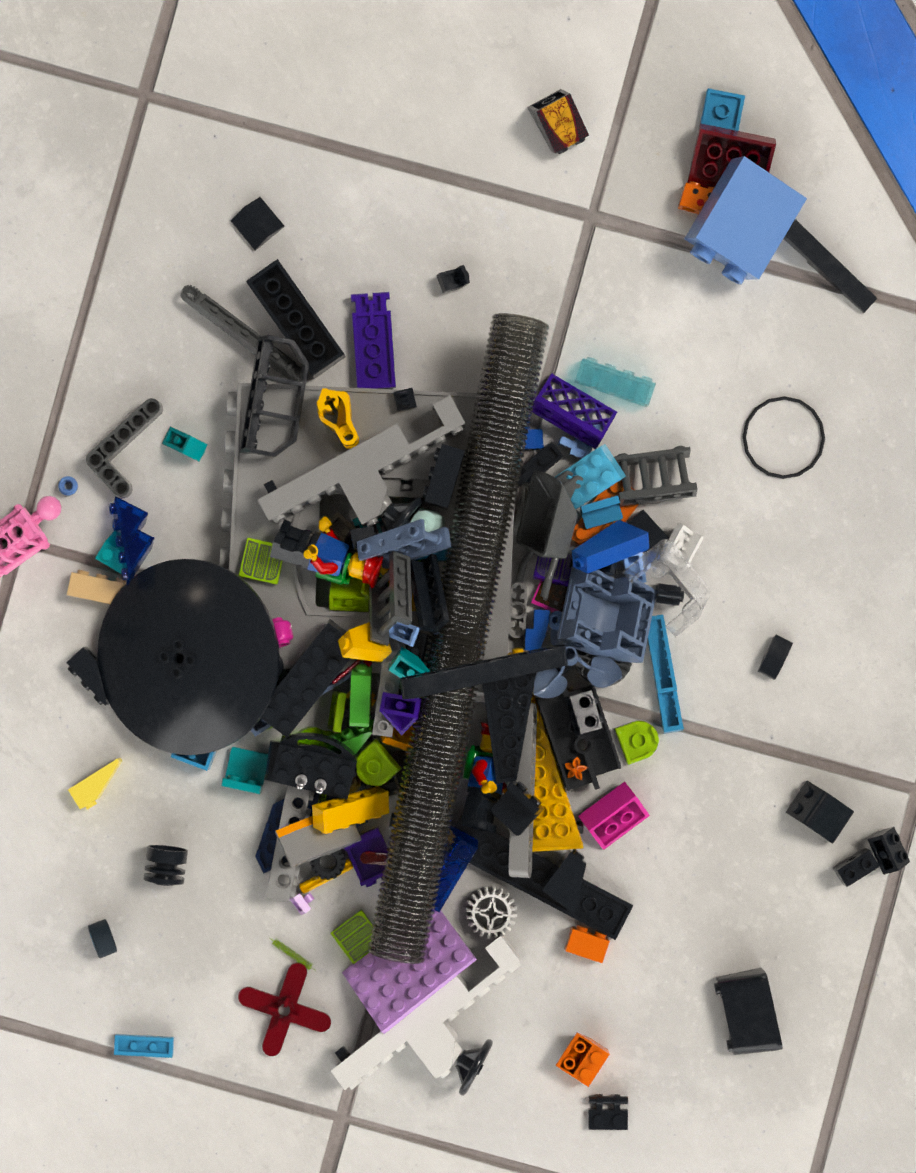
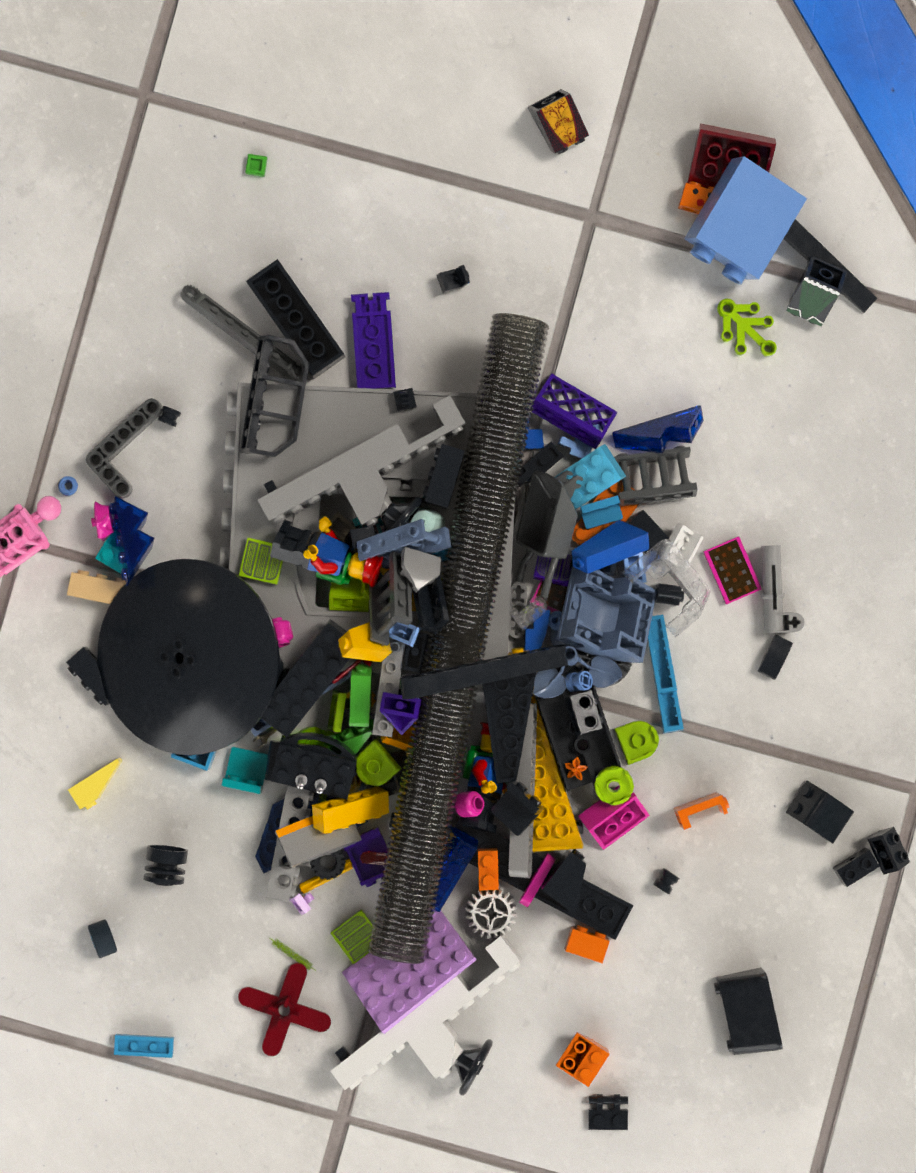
(102, 520): none -> dark pink piece
(169, 416): none -> black wheel
(184, 444): teal slope -> none
(256, 165): none -> bright green tile
(257, 223): black slope -> none
(263, 738): none -> dark tan hand
(344, 421): yellow piece -> none
(407, 664): teal slope -> none
(419, 567): none -> light grey slope
(469, 804): none -> dark pink head
(488, 869): none -> orange brick
(530, 613): none -> clear leg
(537, 880): none -> dark pink beam
(578, 681): none -> medium blue wheel
(615, 382): clear light blue brick -> none
(616, 774): none -> lime tile
(656, 433): none -> clear blue slope
(667, 879): none -> black wheel
(683, 811): none -> orange panel
(722, 109): dark azure tile -> none
(732, 570): none -> tile
(744, 325): none -> lime plant
(774, 617): none -> light grey piece
(816, 291): none -> slope
(821, 430): black piece -> none

